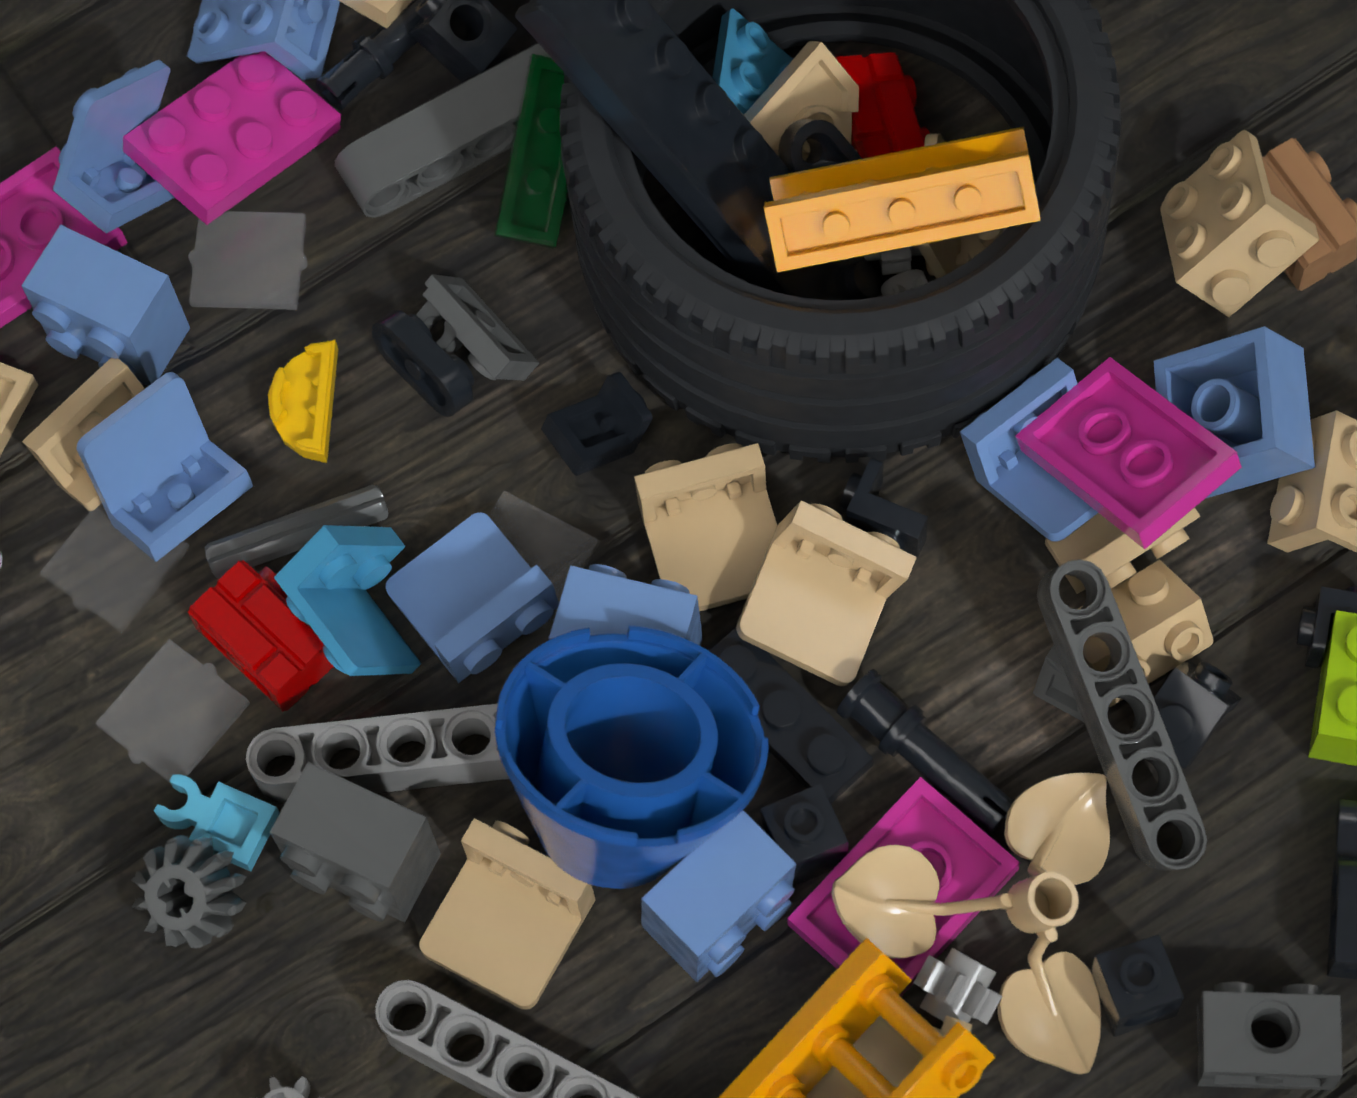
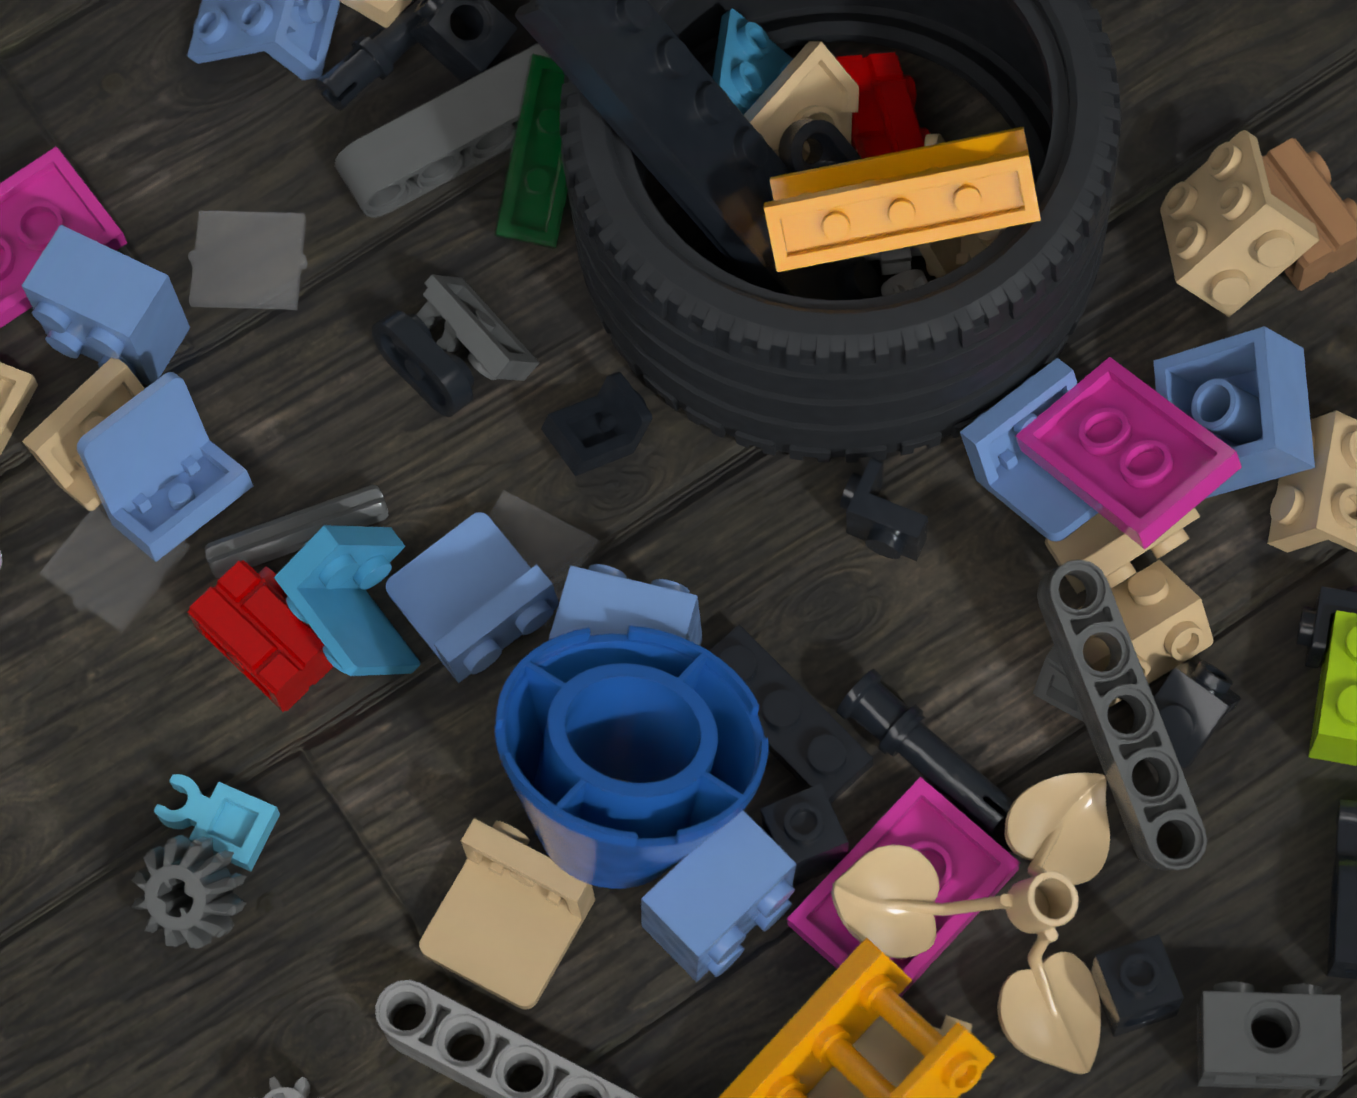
(93, 168): medium blue bracket -> none
(172, 712): clear piece -> none
(231, 134): dark pink plate -> none
(303, 400): yellow plate -> none
(355, 844): dark grey brick -> none
(377, 741): light grey beam -> none
(709, 521): tan bracket -> none
(822, 592): tan bracket -> none
(958, 988): light grey gear -> none

